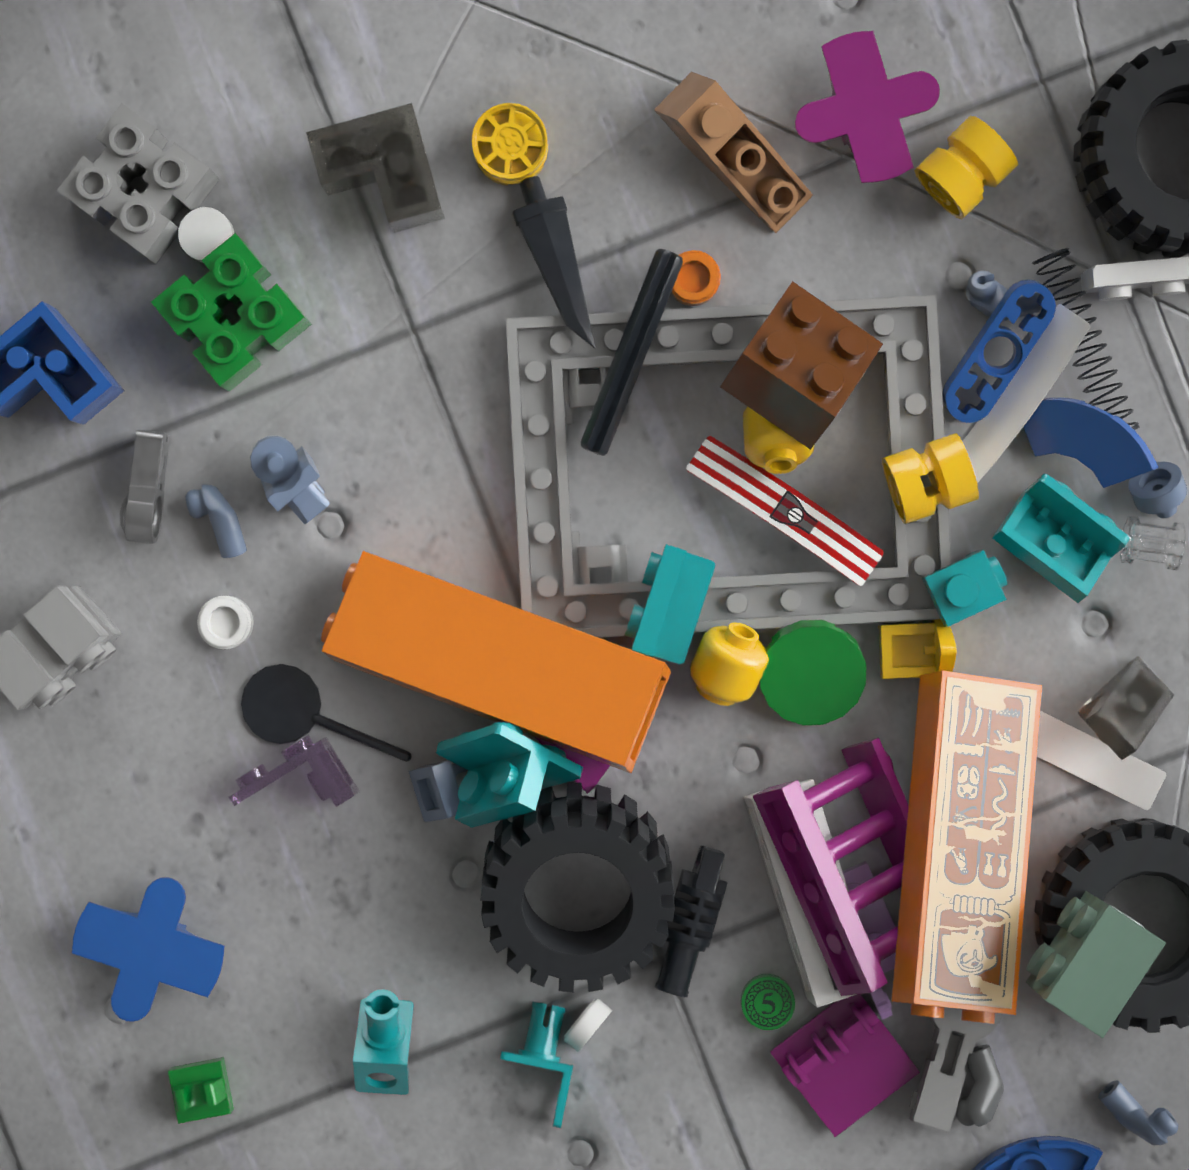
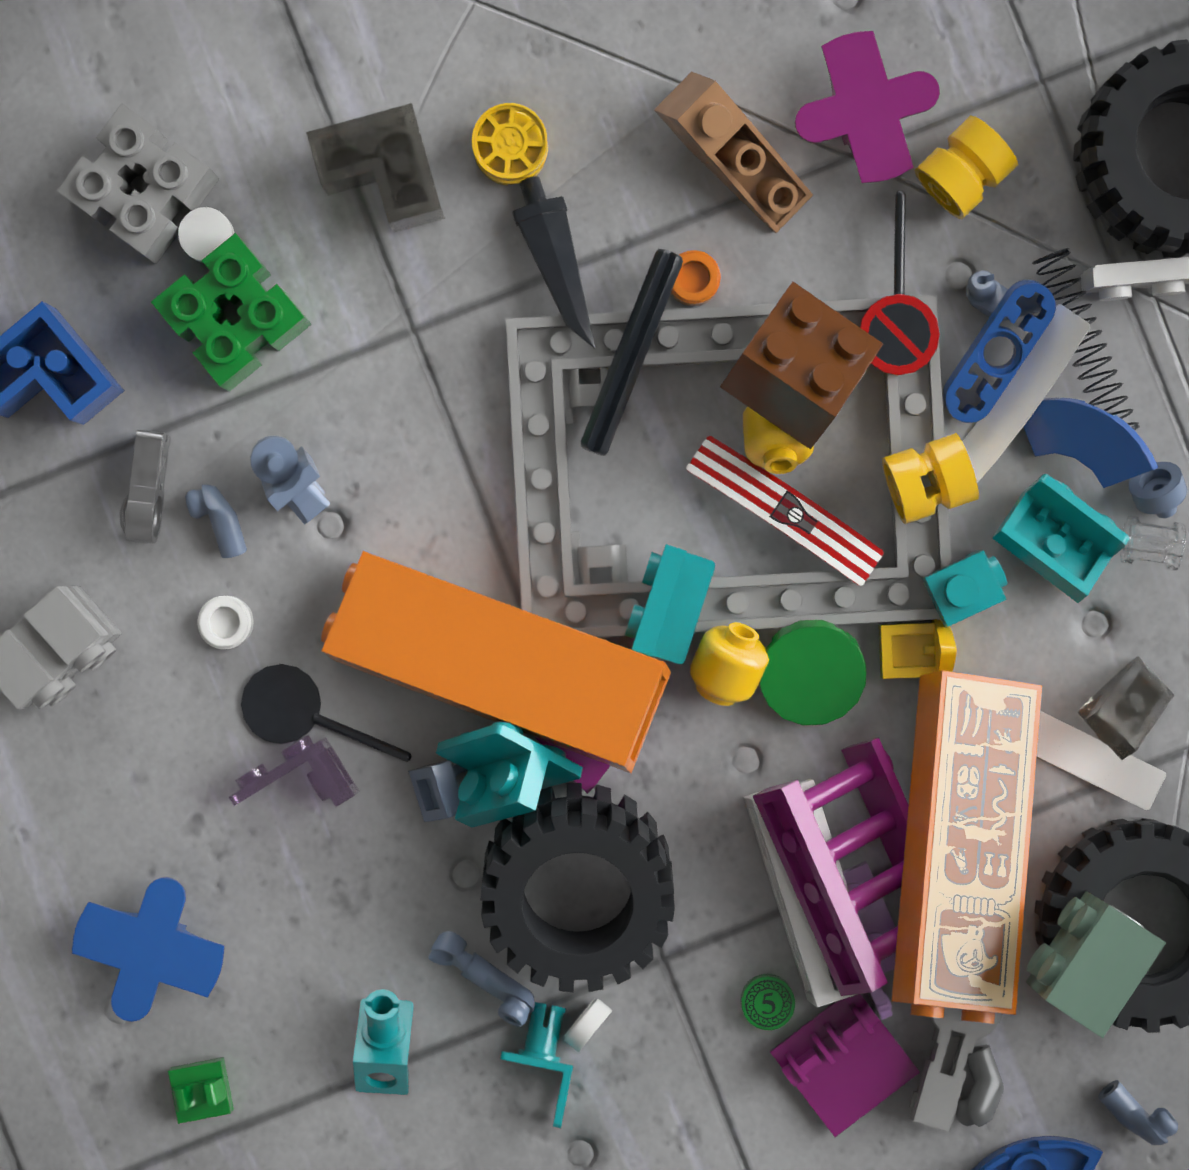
(517, 999): none -> sand blue arm
(694, 920): black hinge -> none
(901, 320): none -> piece

